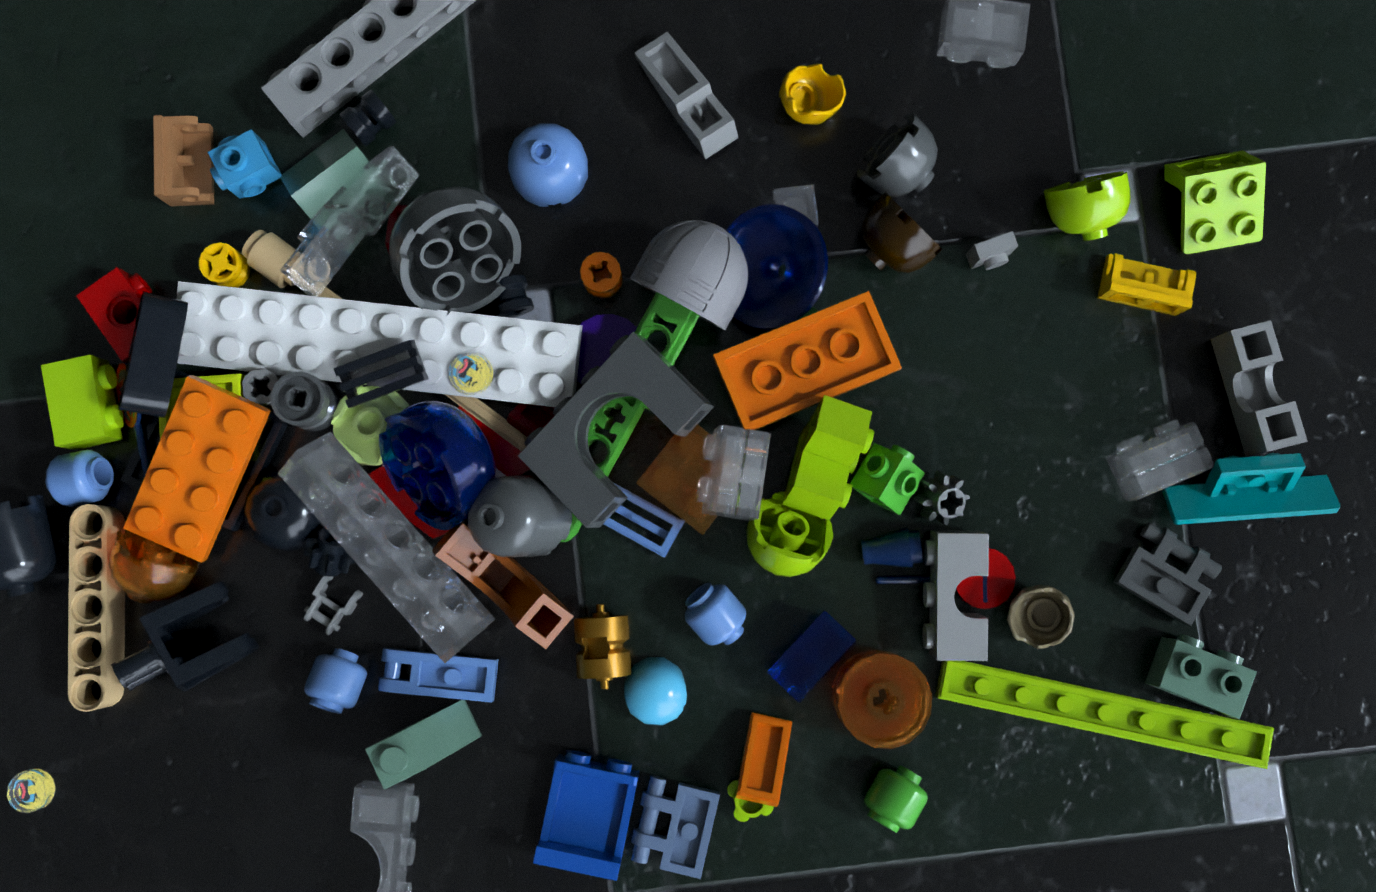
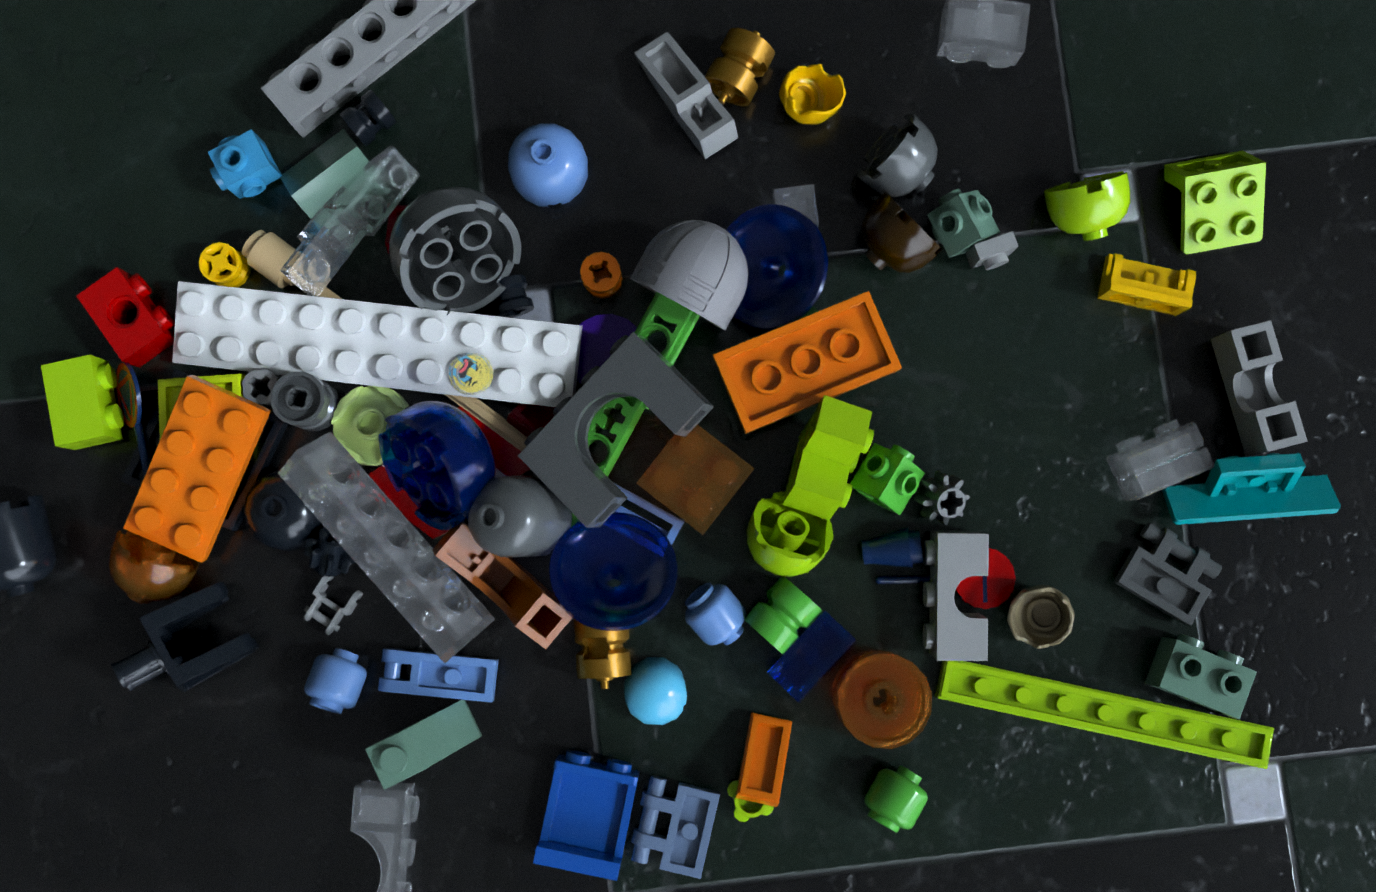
(31, 790): clear tile -> none
(79, 478): medium blue head -> none
(82, 621): tan beam -> none
(153, 355): black beam -> none
(183, 161): medium nougat hinge -> none
(349, 385): black tile -> none
(621, 550): none -> clear blue dish
(734, 472): clear brick -> none
(743, 60): none -> pearl gold wheel
(783, 614): none -> bright green wheel
(962, 221): none -> sand green brick

